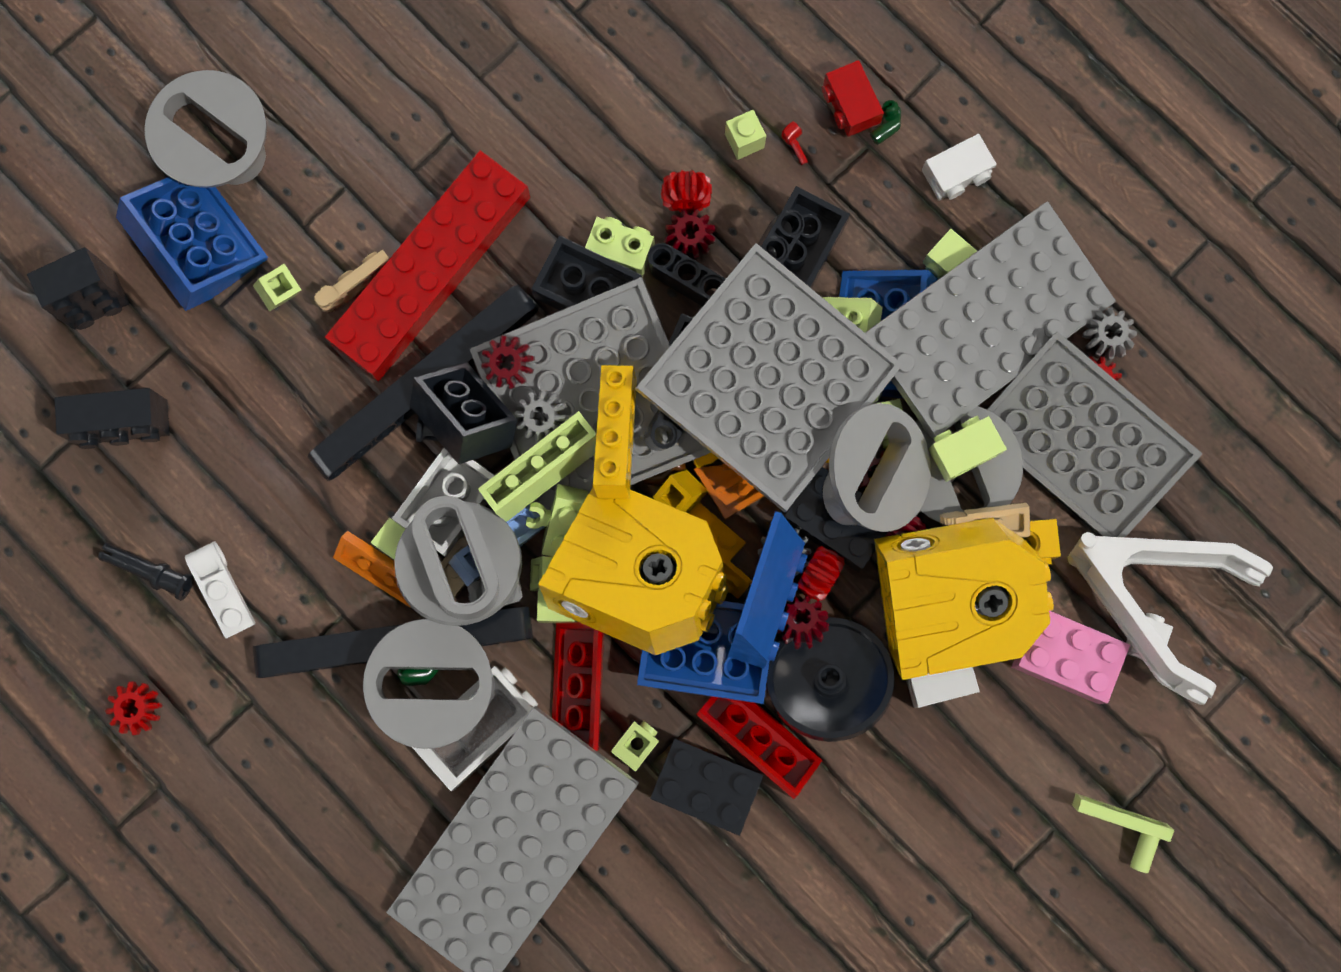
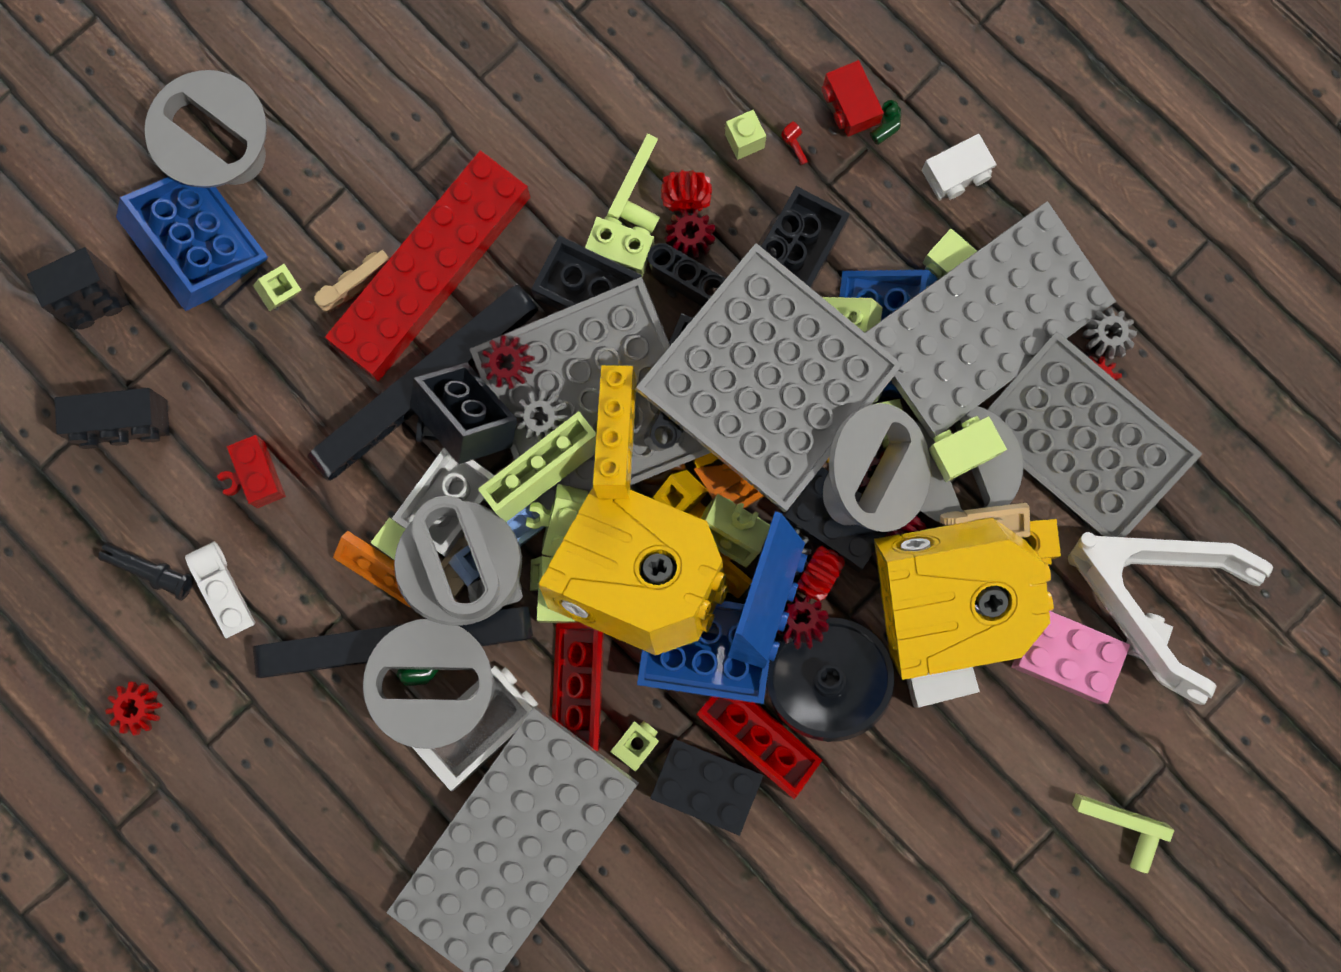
(253, 472): none -> red brick
(621, 206): none -> yellowish green piece
(735, 530): none -> yellowish green brick

